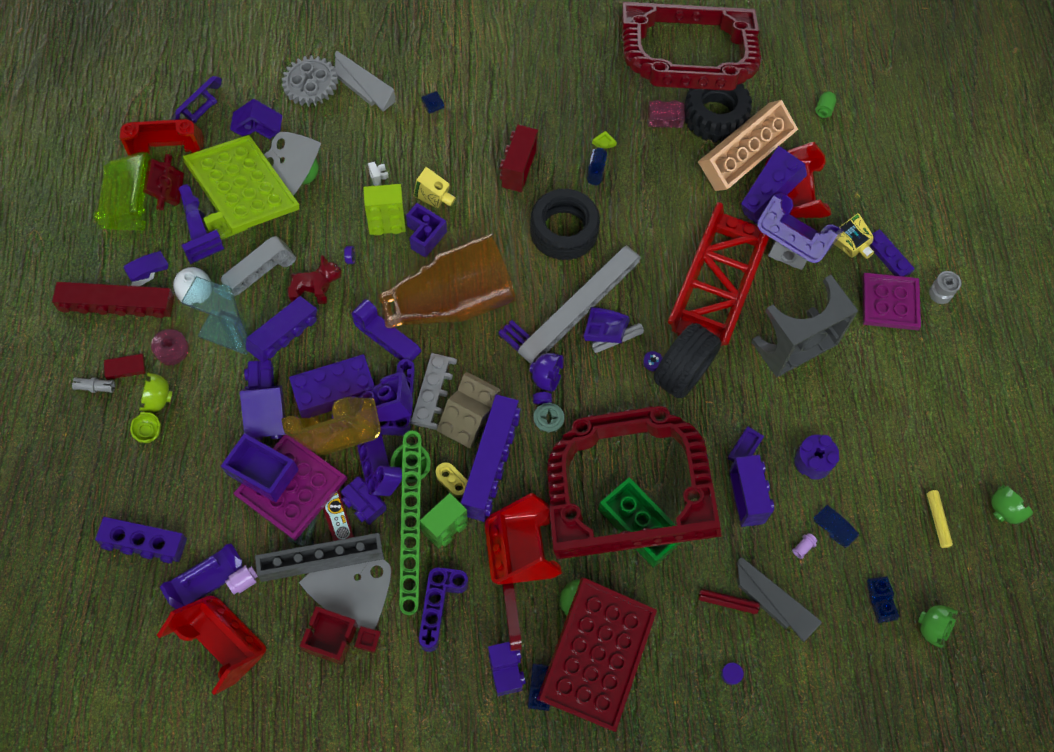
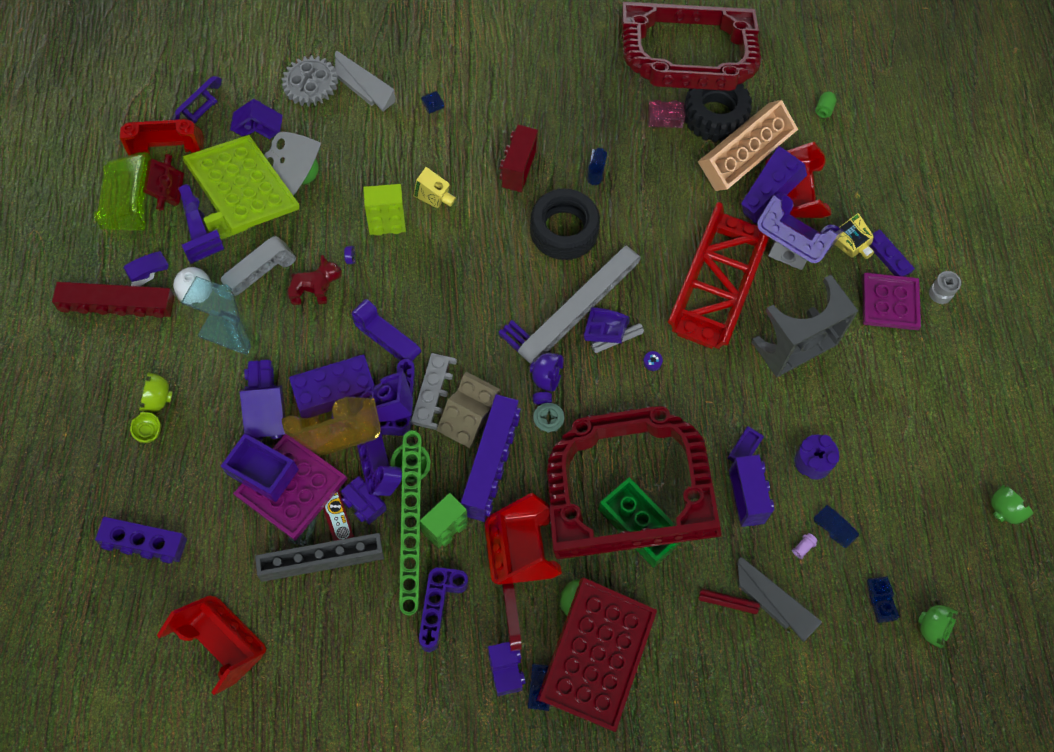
(93, 385): light grey pin -> none
(124, 366): dark red tile -> none
(161, 346): clear pink piece -> none
(202, 578): dark purple piece -> none
(241, 579): lavender brick -> none
(281, 329): dark purple brick -> none
(330, 635): dark red piece -> none
(342, 594): light grey piece -> none
(367, 639): dark red plate -> none
(375, 173): white tile -> none
(428, 229): dark purple brick -> none
(452, 287): clear orange windscreen -> none
(453, 480): light yellow plate -> none
(604, 141): lime tile -> none
(687, 360): black tyre -> none
(732, 673): dark purple tile -> none
(939, 519): light yellow axle -> none

